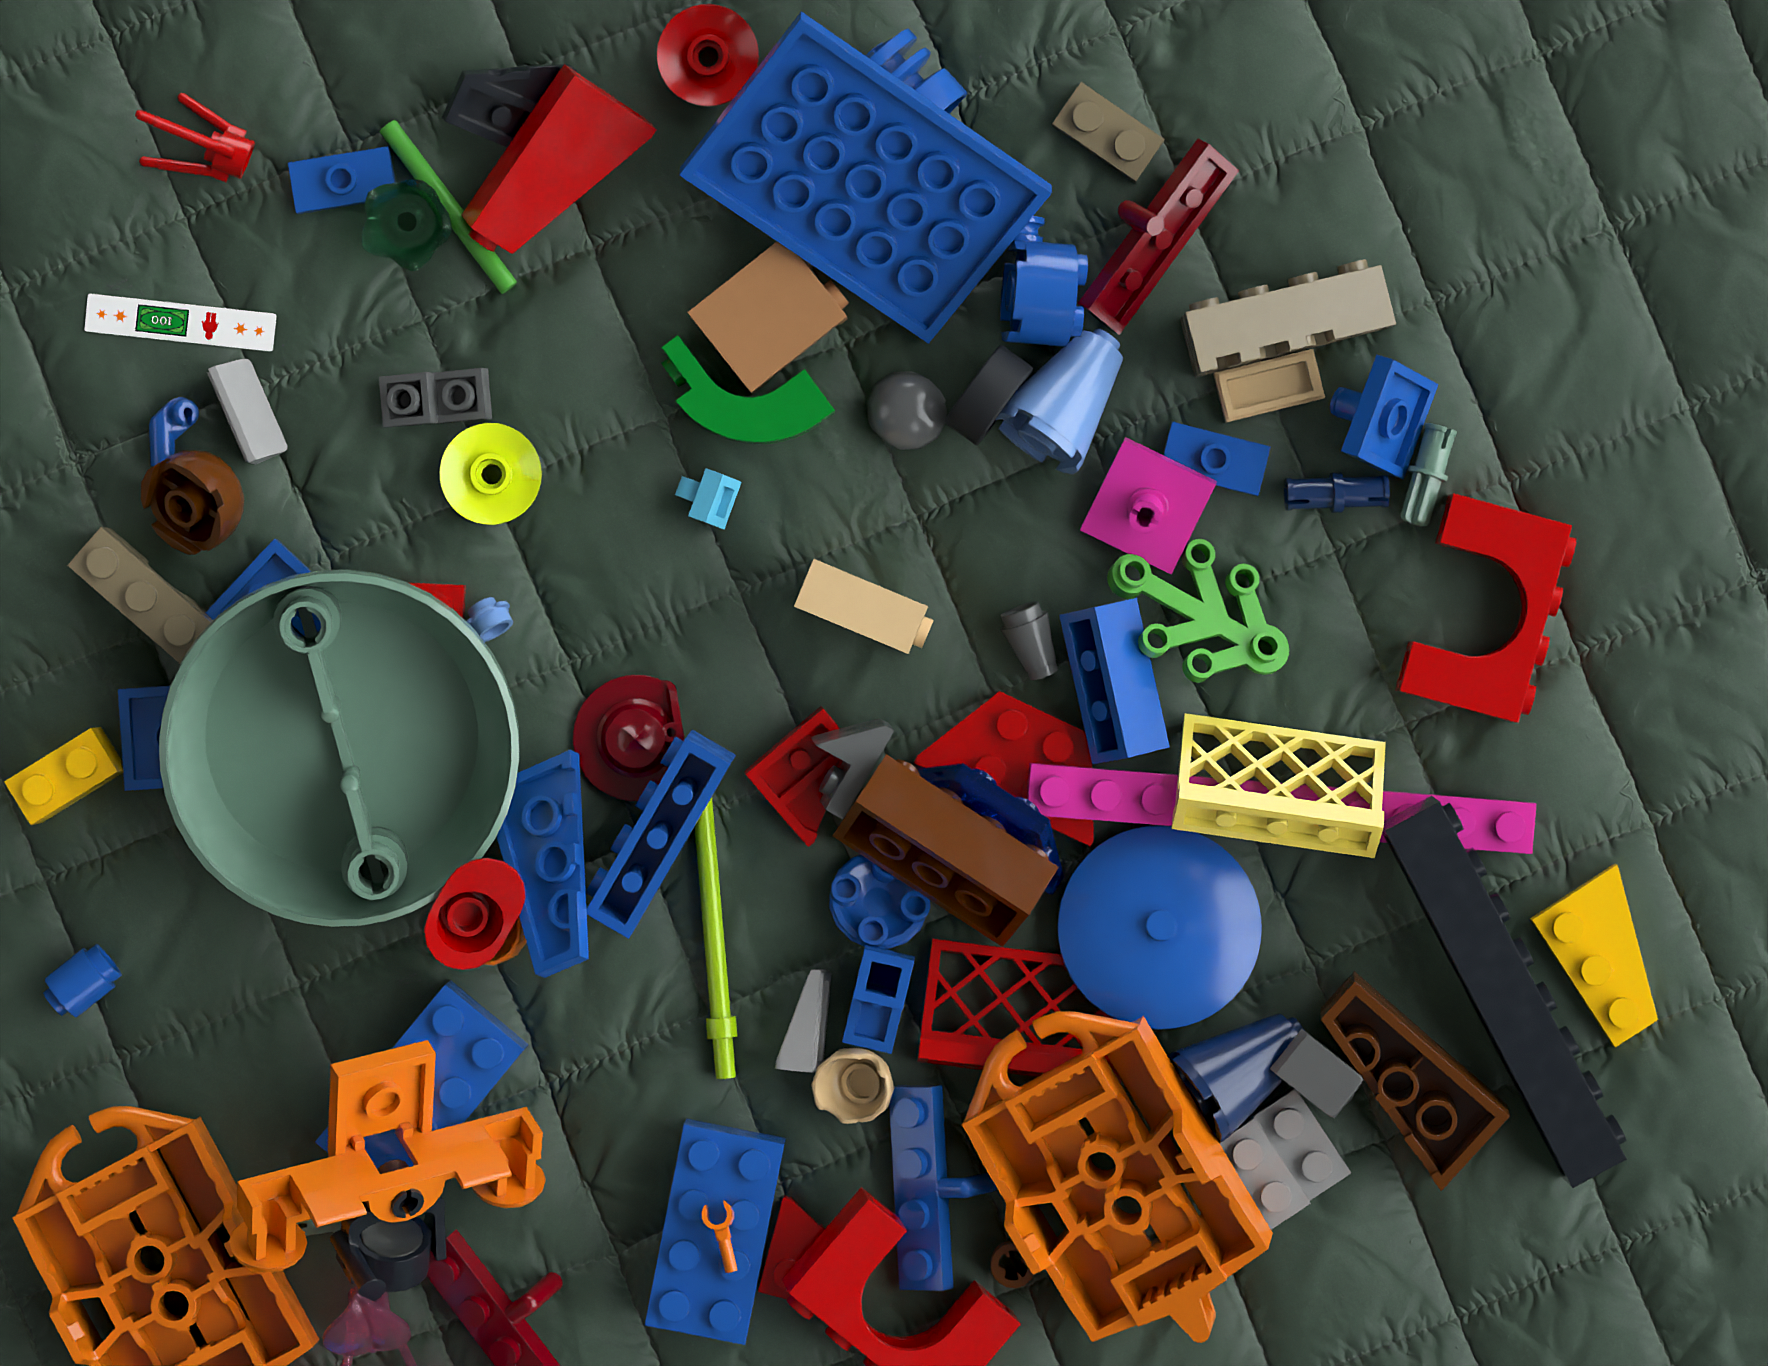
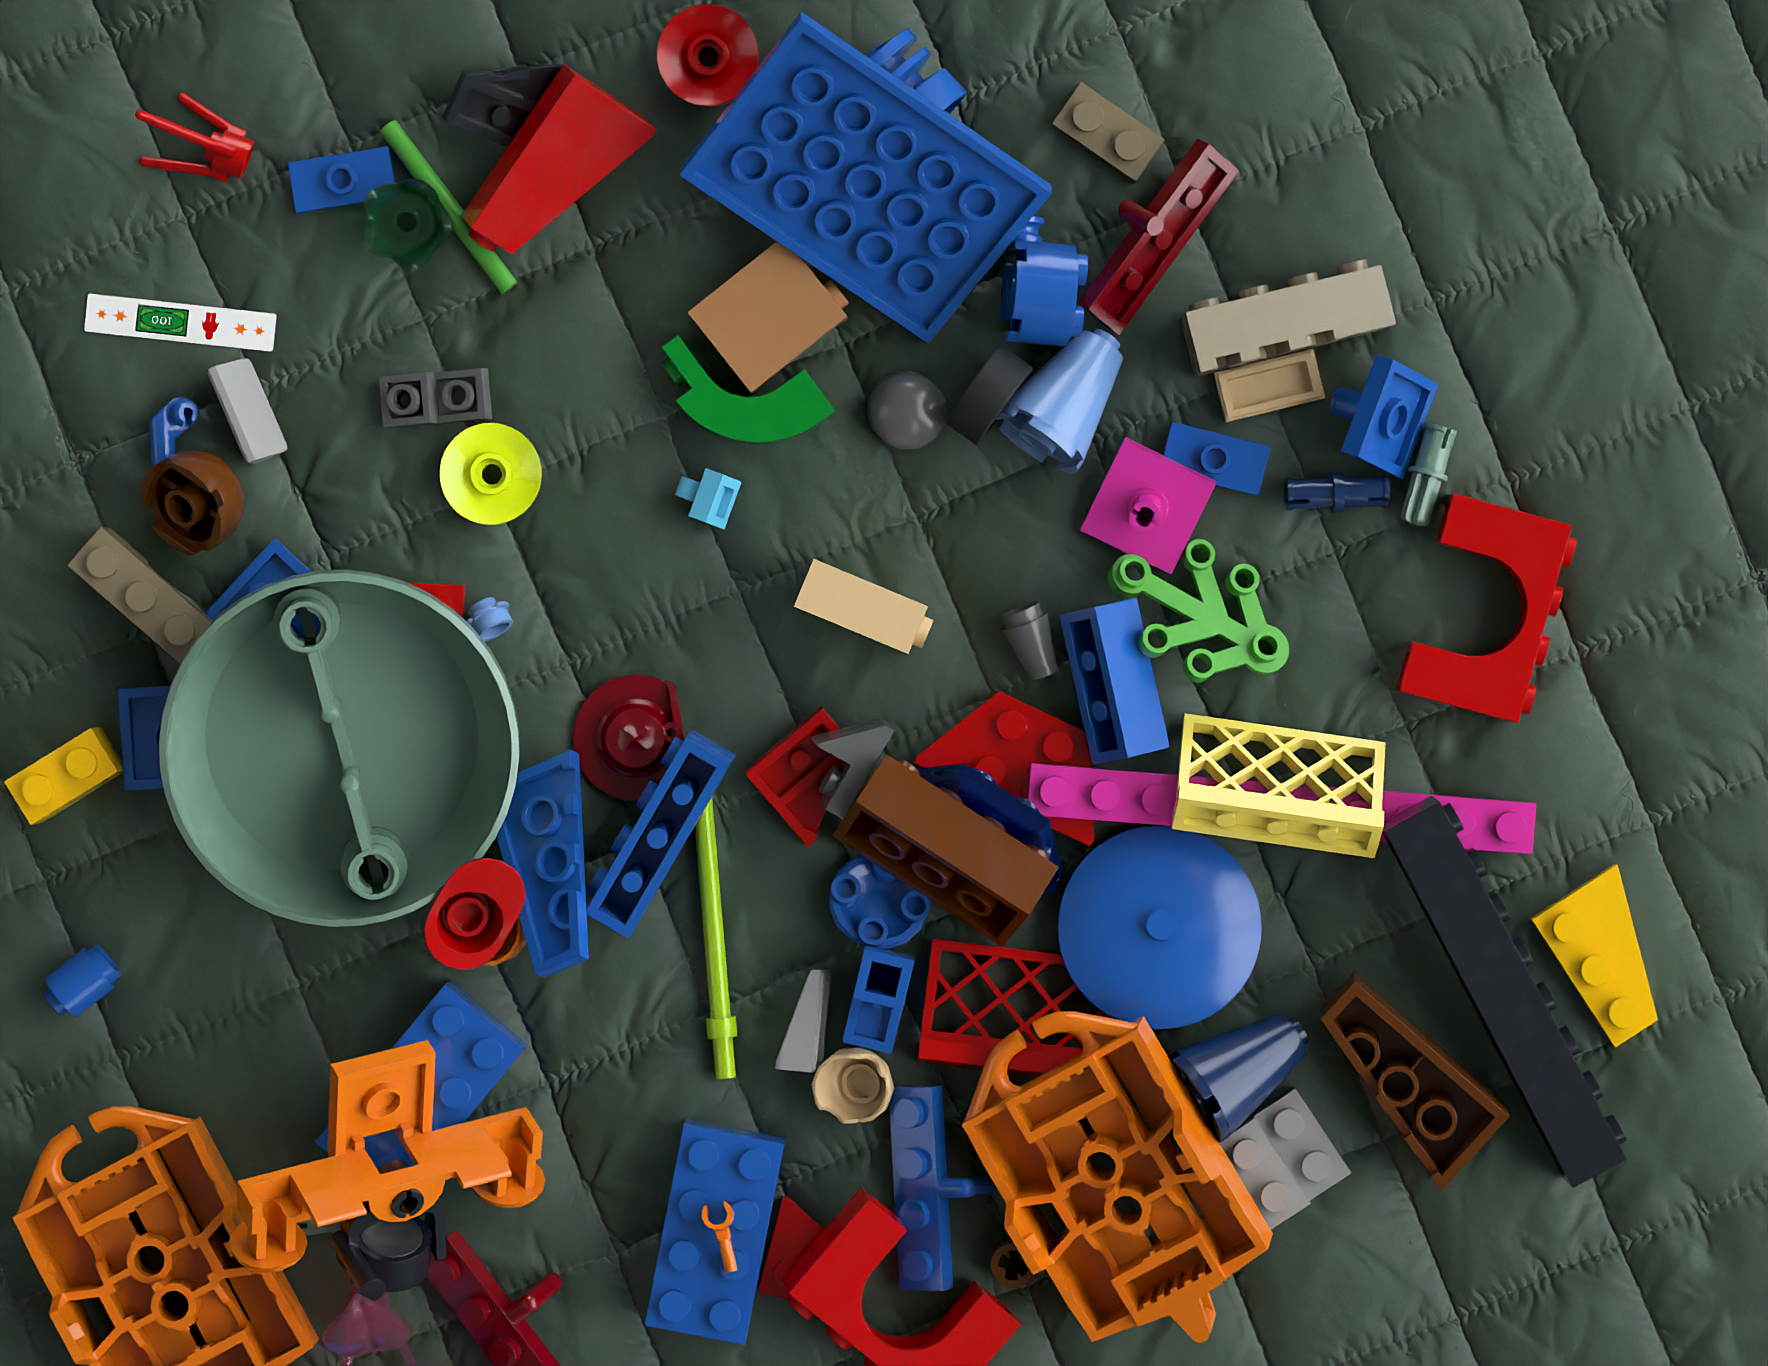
(1317, 1074): dark grey slope -> none

